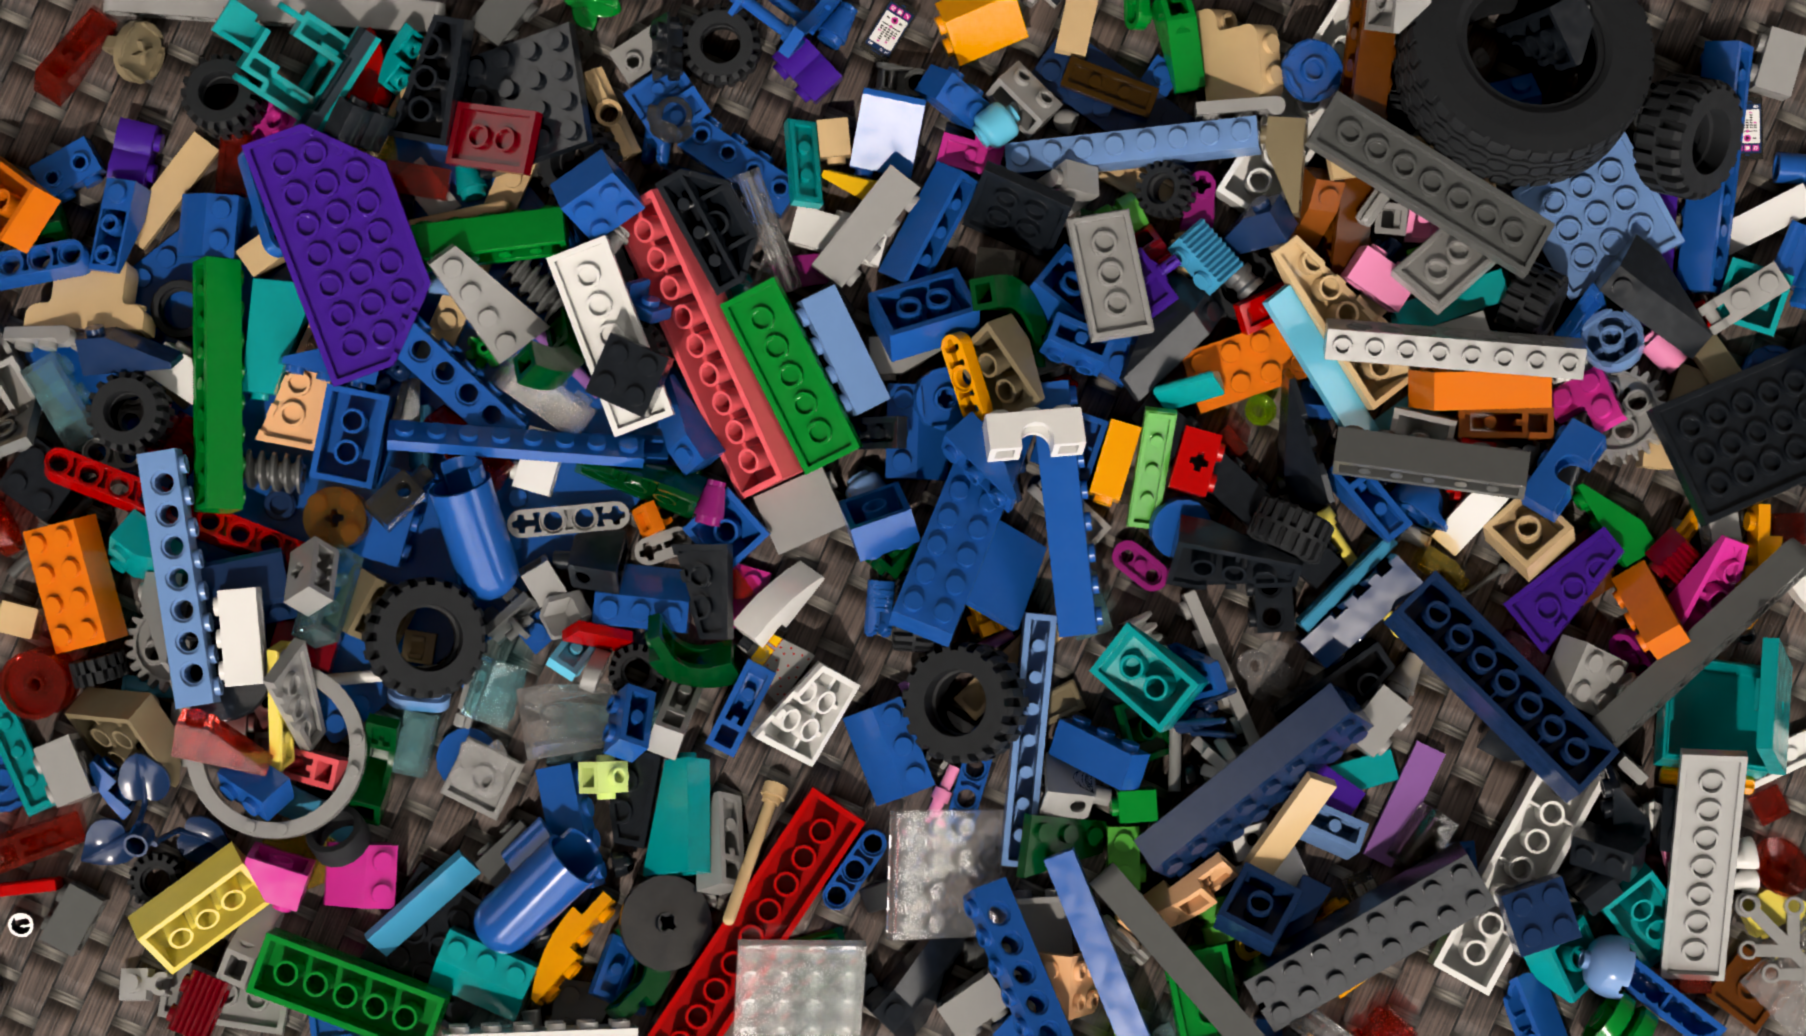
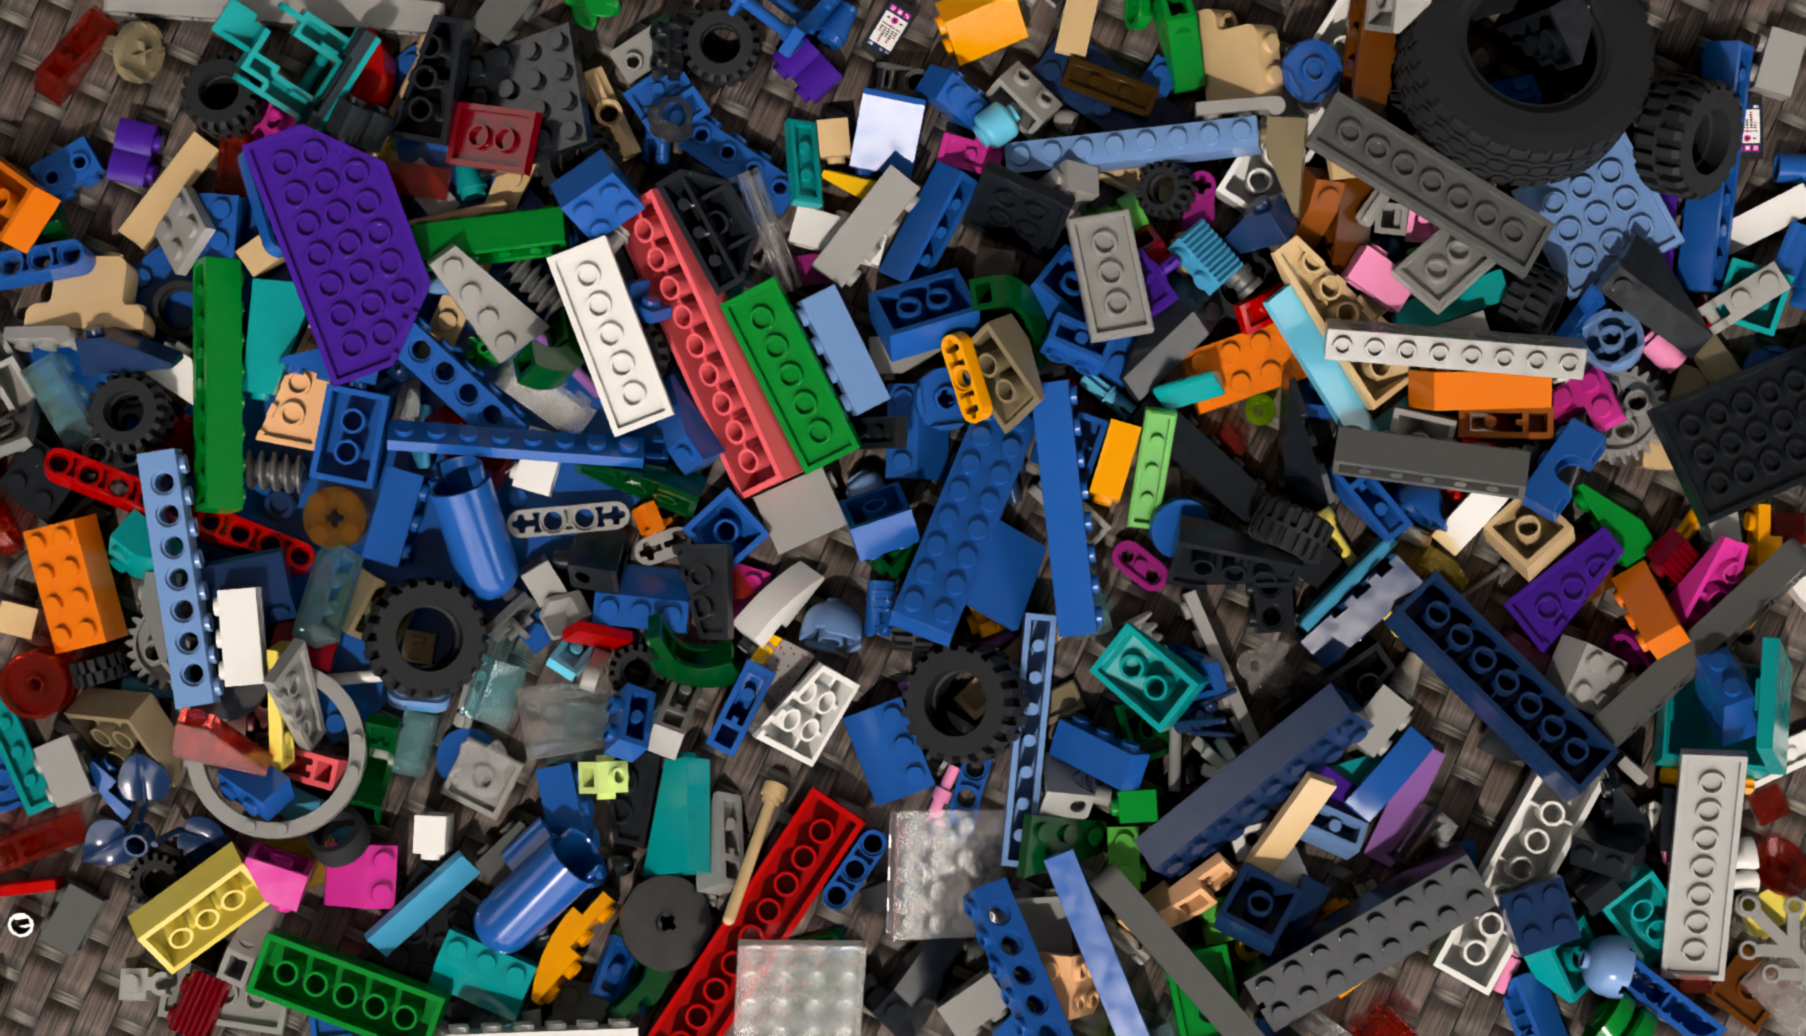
(118, 224): blue slope -> none
(184, 230): none -> light grey plate
(311, 576): light grey brick -> none
(391, 508): clear smoke torso -> none
(402, 51): teal slope -> none
(433, 834): none -> white brick
(629, 375): black brick -> none
(711, 504): magenta cone -> none
(832, 626): none -> medium blue cylinder
(966, 447): blue slope -> none
(1059, 427): white arch -> none
(1108, 396): none -> medium azure axle
(1191, 443): red brick -> none
(1388, 774): none -> blue slope
(1504, 978): none -> bright pink bar
(1726, 695): none -> blue slope

